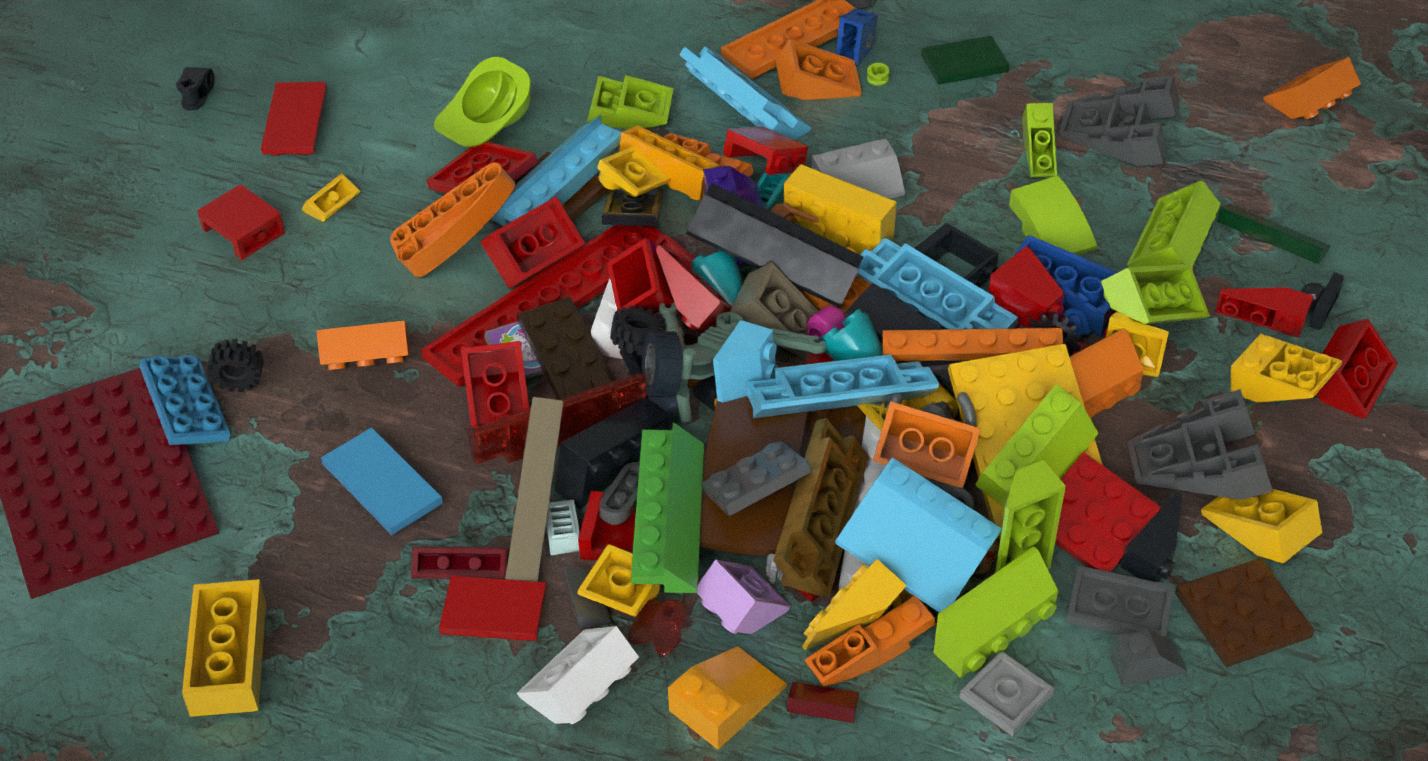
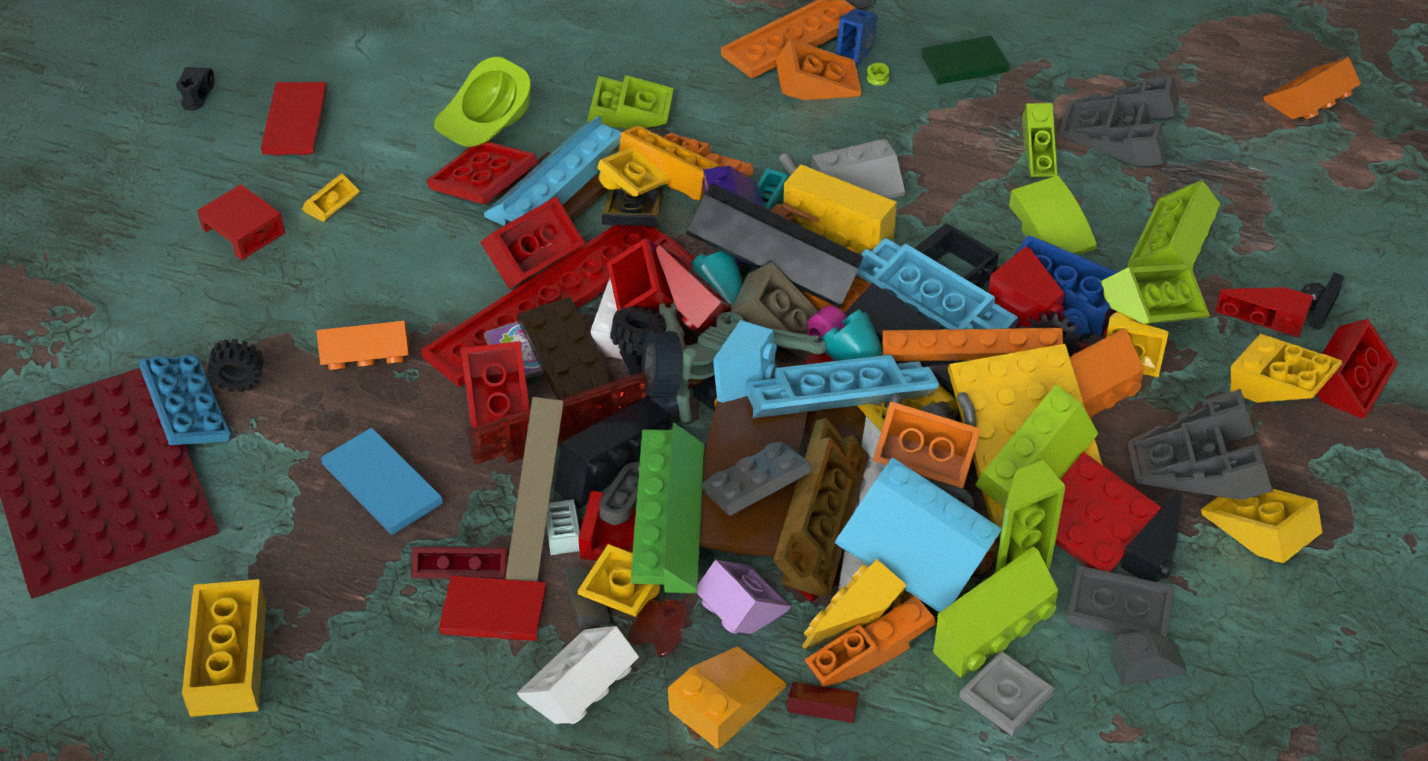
(451, 220): orange beam -> none
(743, 93): medium azure slope -> none
(772, 570): light grey piece -> none
(782, 153): red panel -> none
(1244, 612): reddish brown plate -> none
(1272, 233): dark green slope -> none

